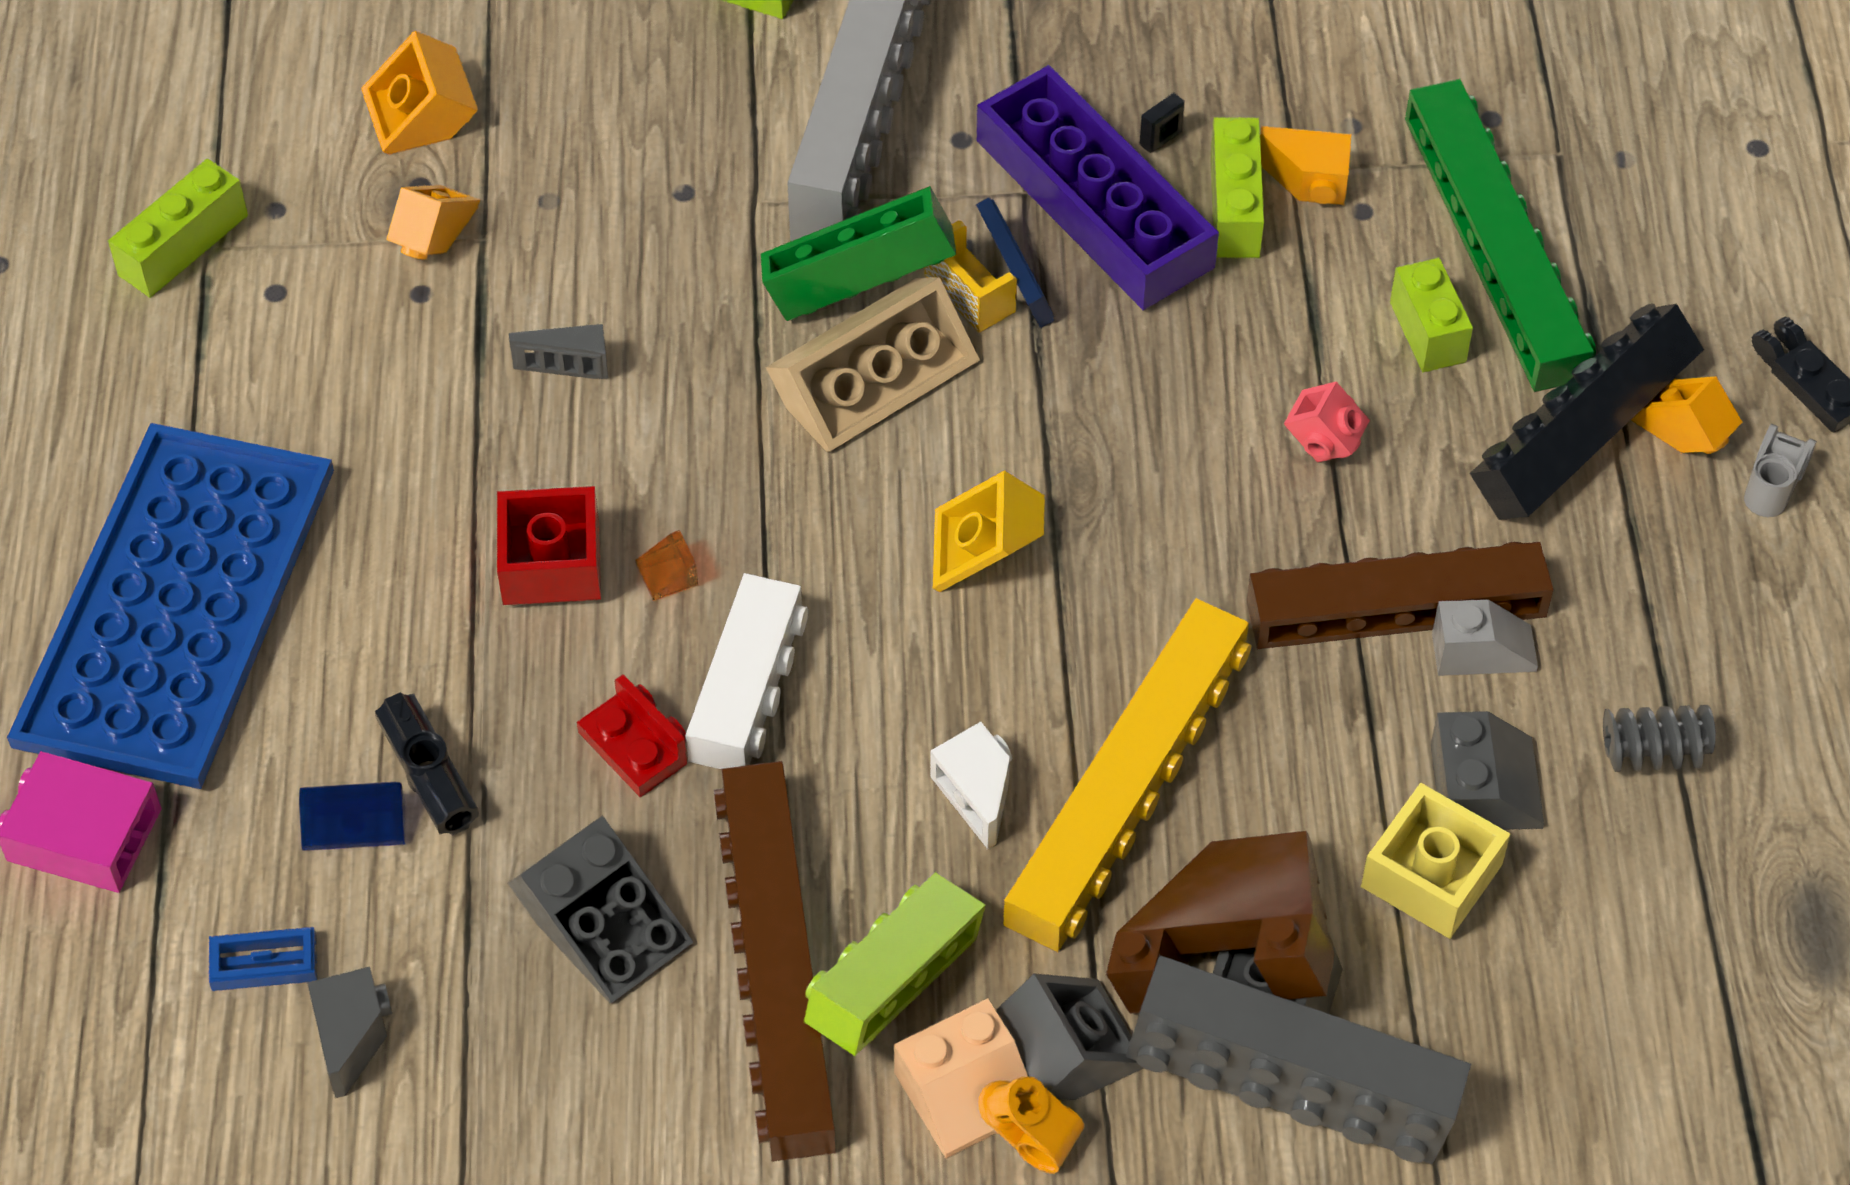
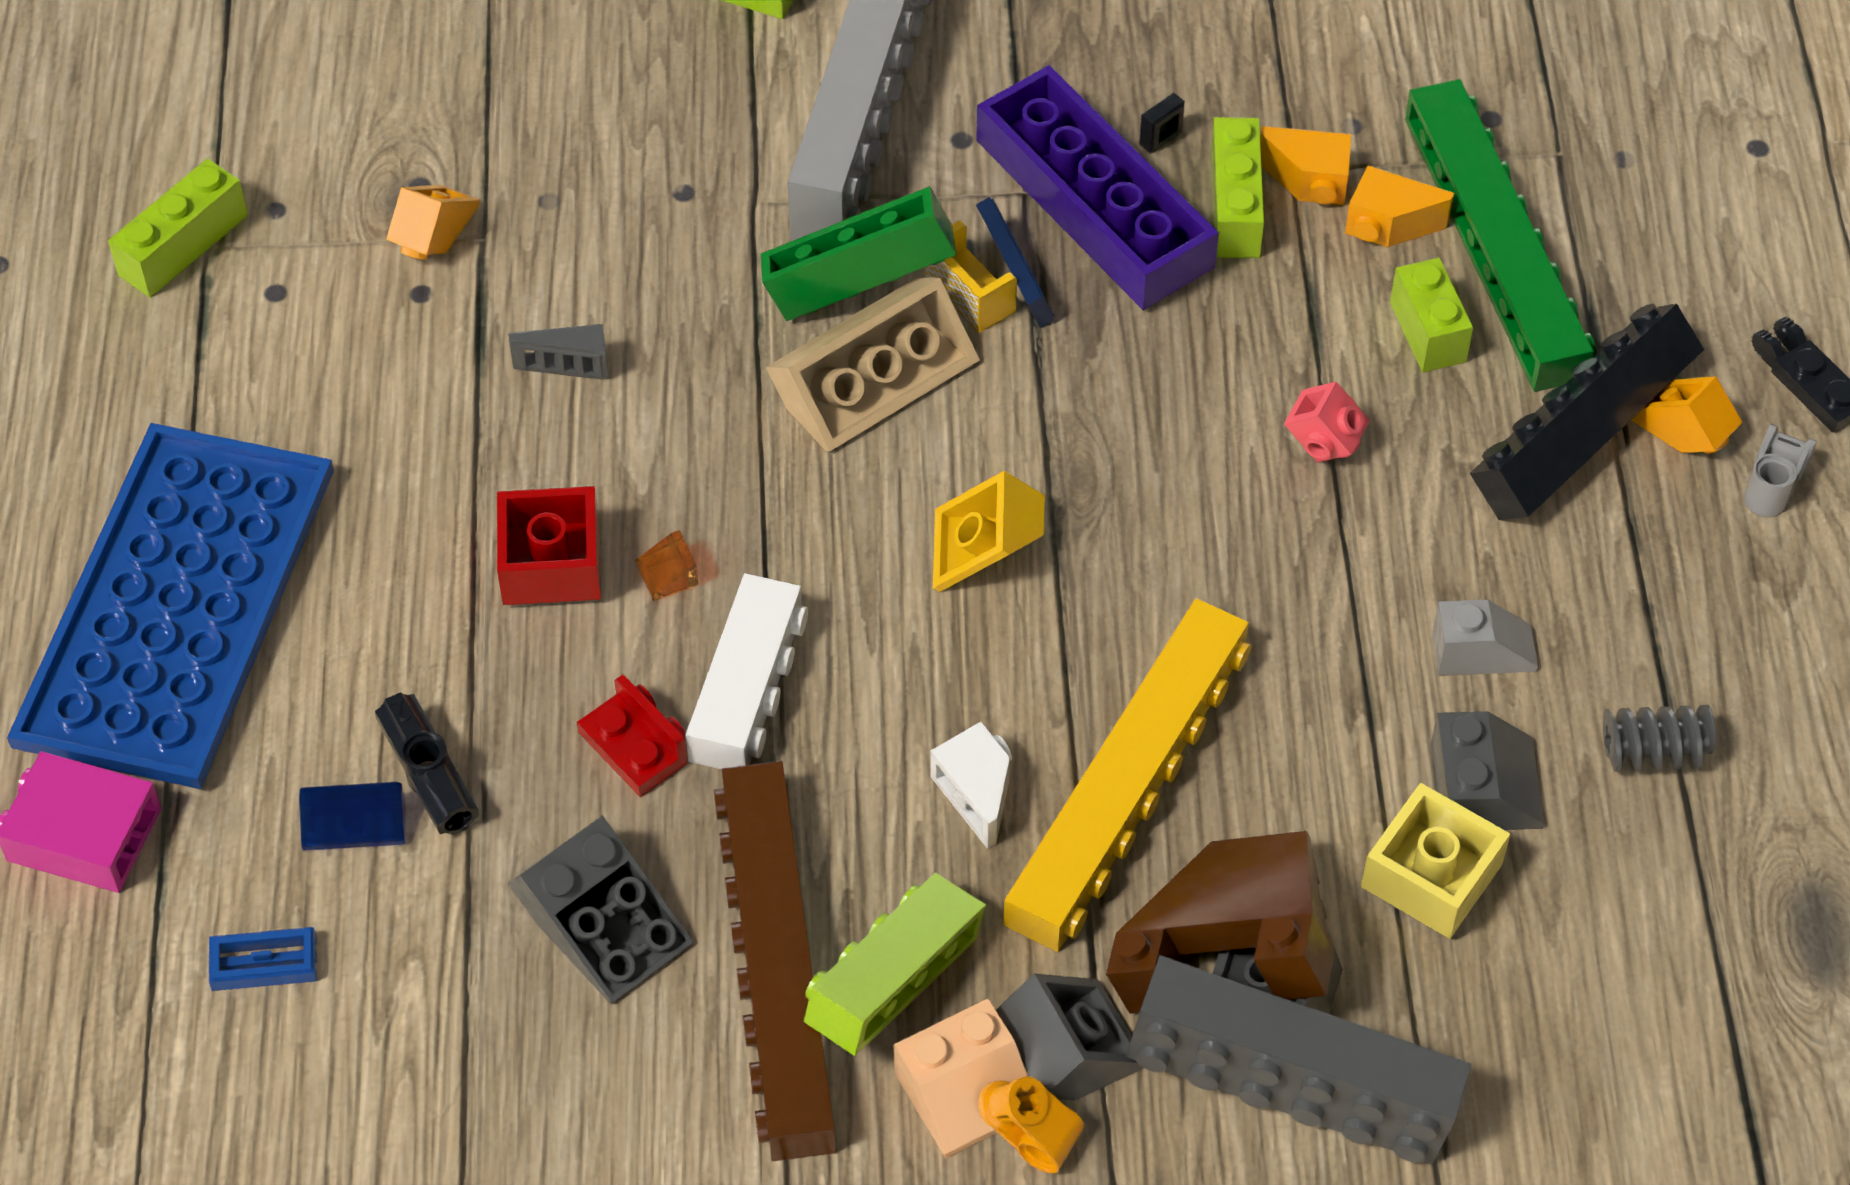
(349, 1023): dark grey slope -> none
(419, 95): light orange slope -> none
(1393, 593): reddish brown brick -> none
(1396, 208): none -> light orange slope

